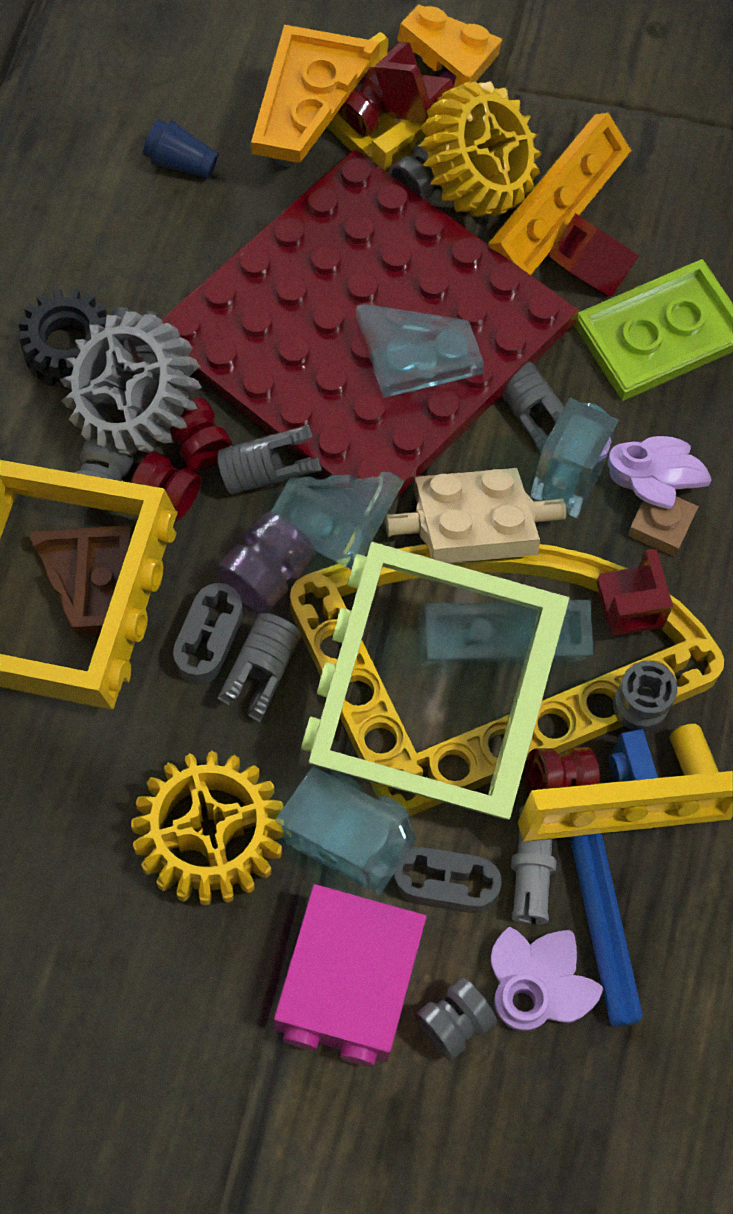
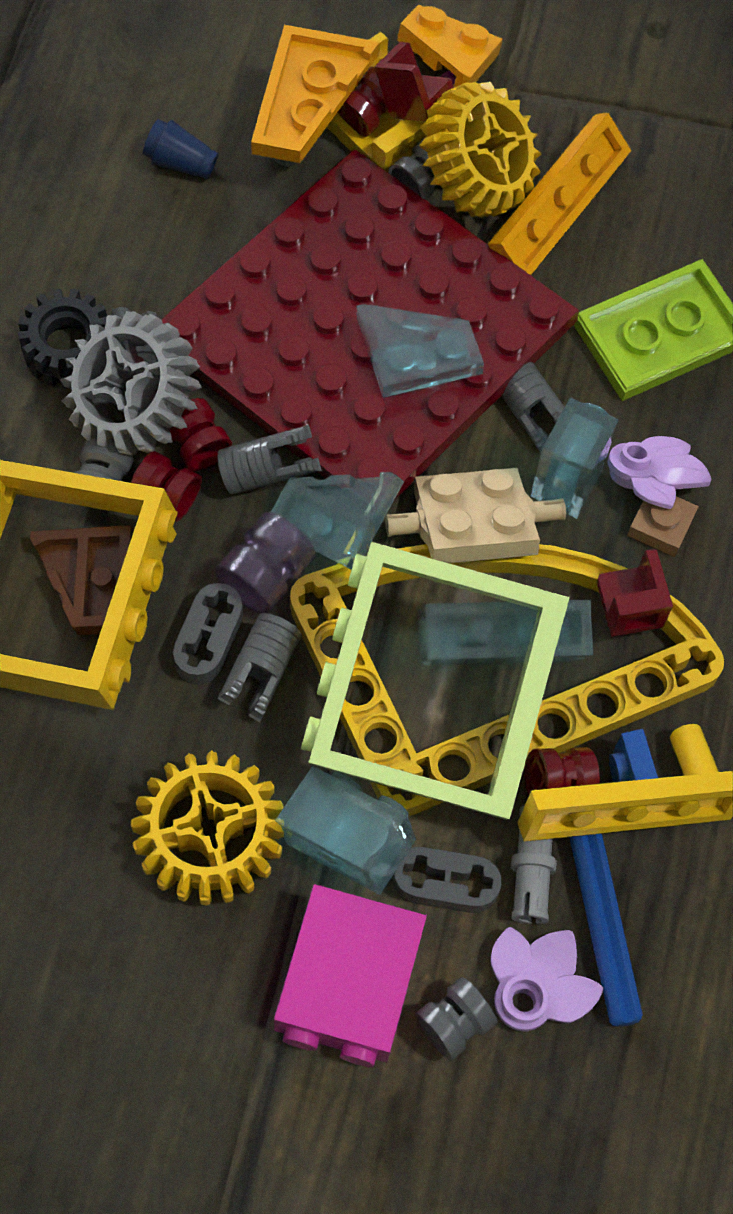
(593, 255): dark red panel -> none
(636, 705): dark grey wheel -> none

